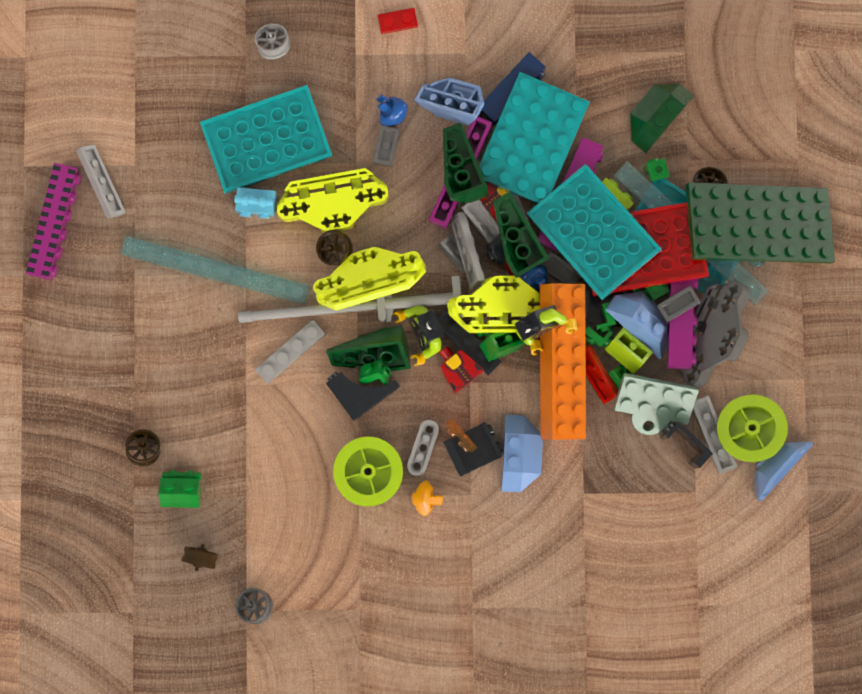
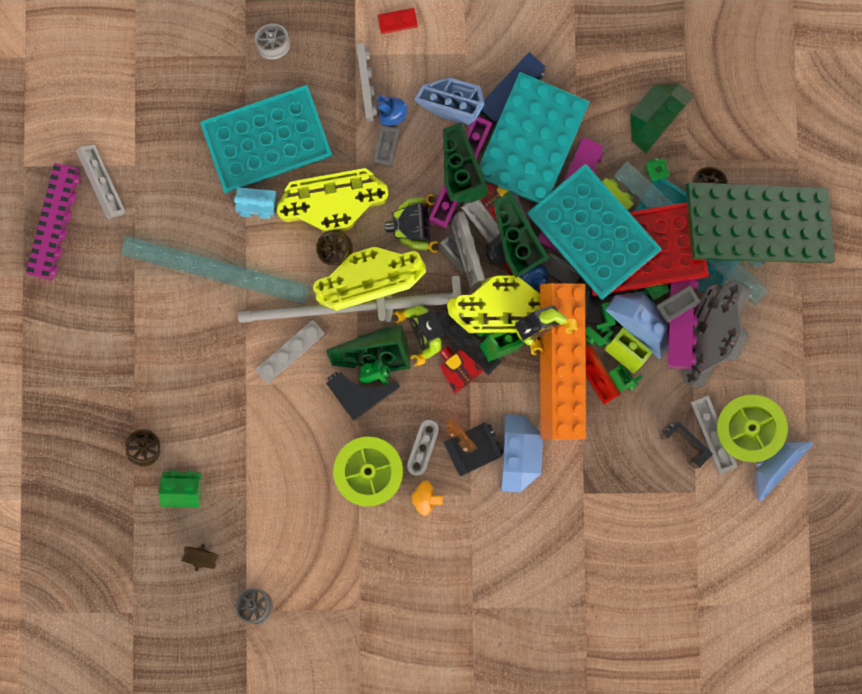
(366, 74): none -> light grey plate
(412, 223): none -> torso
(654, 401): plate -> none

